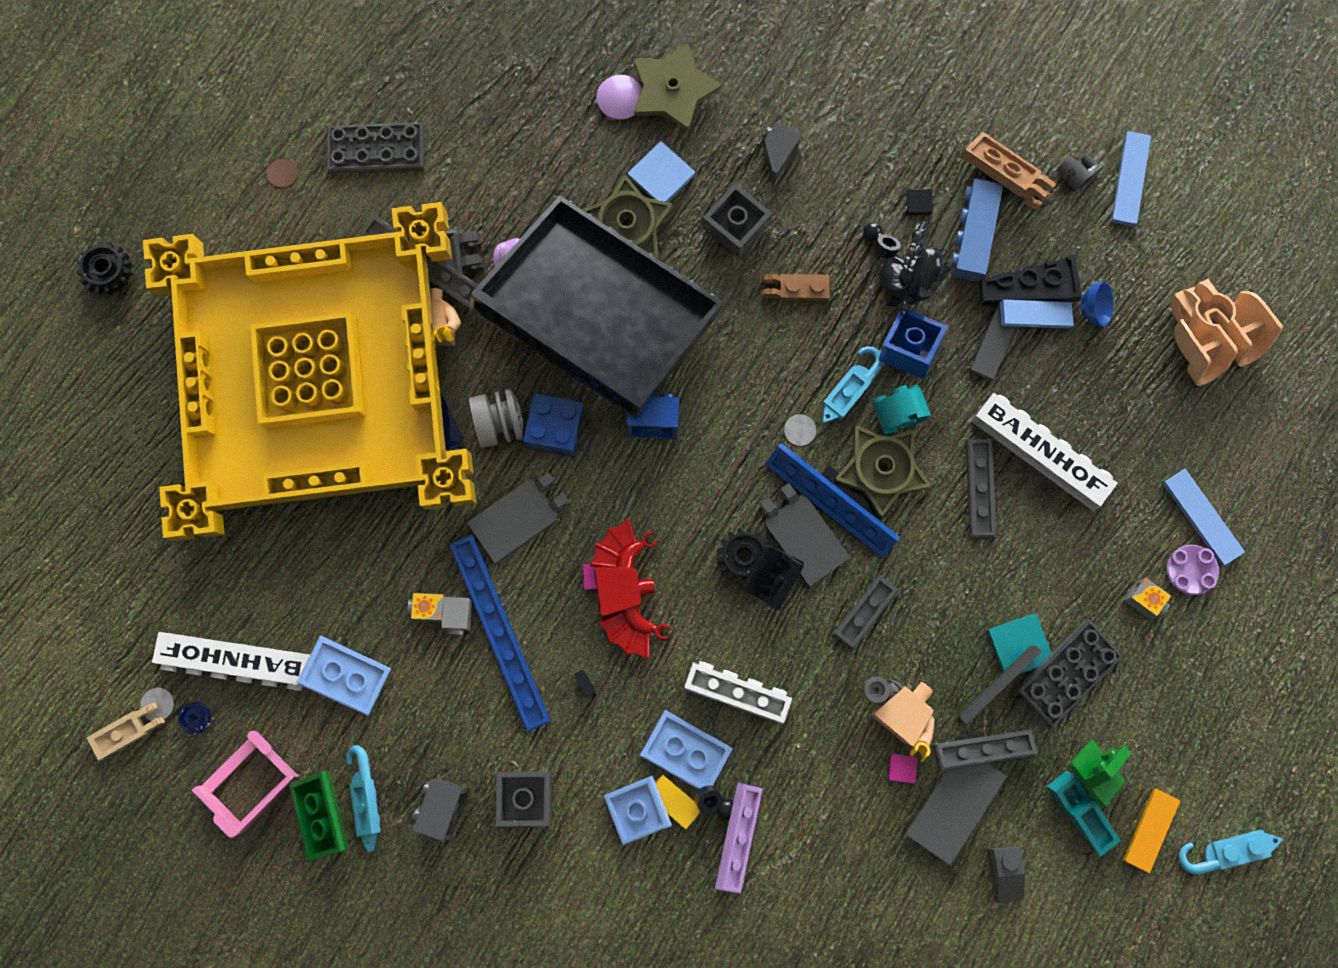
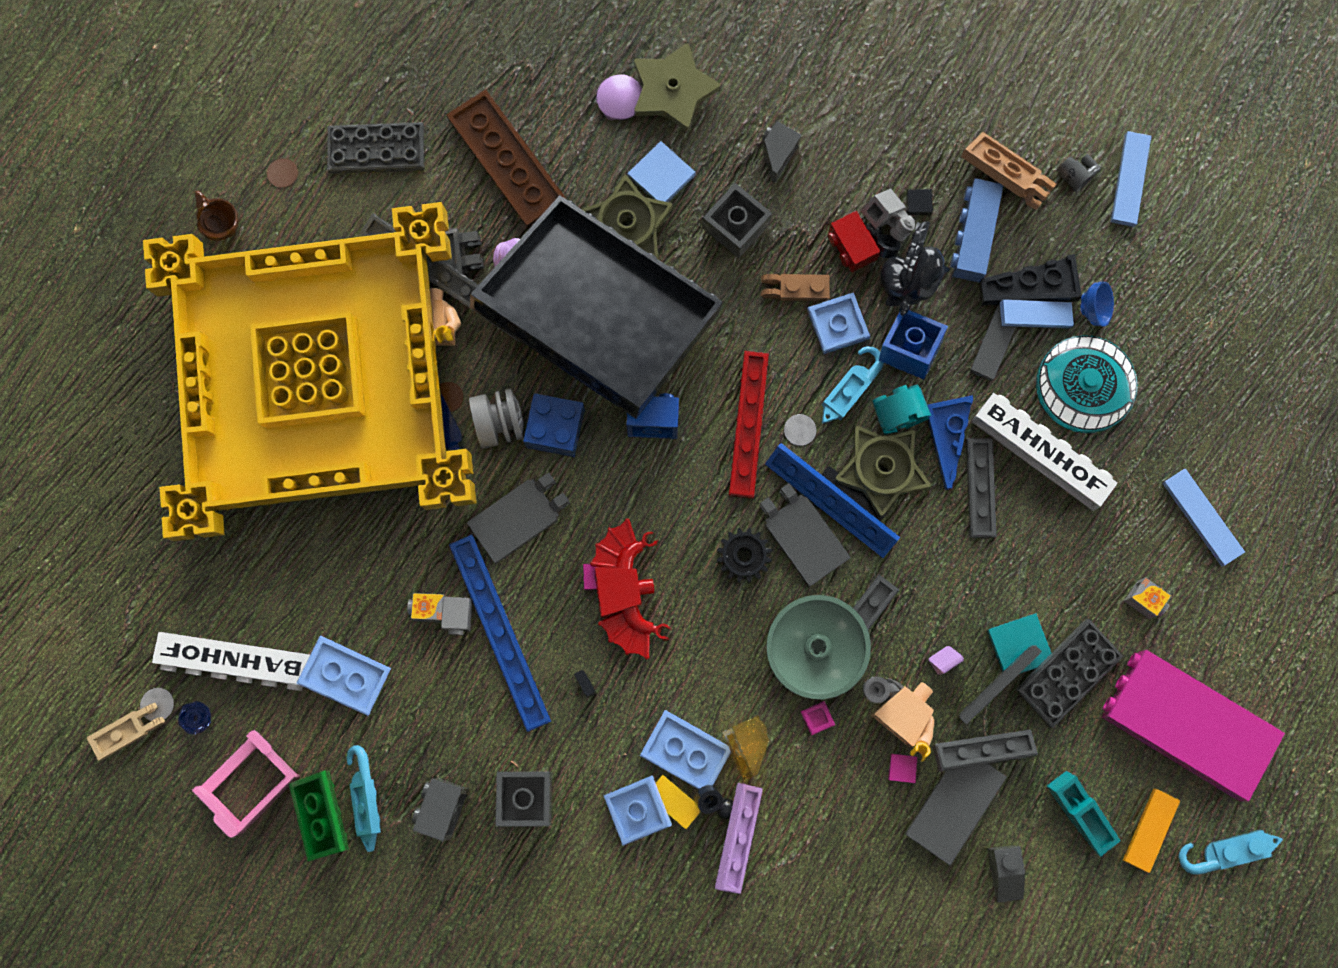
(98, 257): black gear -> none
(215, 217): none -> reddish brown hair
(452, 394): none -> reddish brown sticker
(505, 157): none -> reddish brown plate
(737, 693): white brick -> none
(748, 425): none -> red tile
(748, 745): none -> clear yellow slope
(773, 576): black bracket -> none
(817, 718): none -> dark pink tile
(818, 647): none -> sand green dish
(838, 323): none -> light blue tile
(853, 242): none -> red brick
(888, 209): none -> light grey brick
(945, 660): none -> lavender slope
(947, 430): none -> blue wing
(1086, 384): none -> dish
(1100, 770): green bracket -> none
(1192, 725): none -> dark pink brick
(1193, 569): lavender dish -> none
(1242, 330): light nougat piece -> none

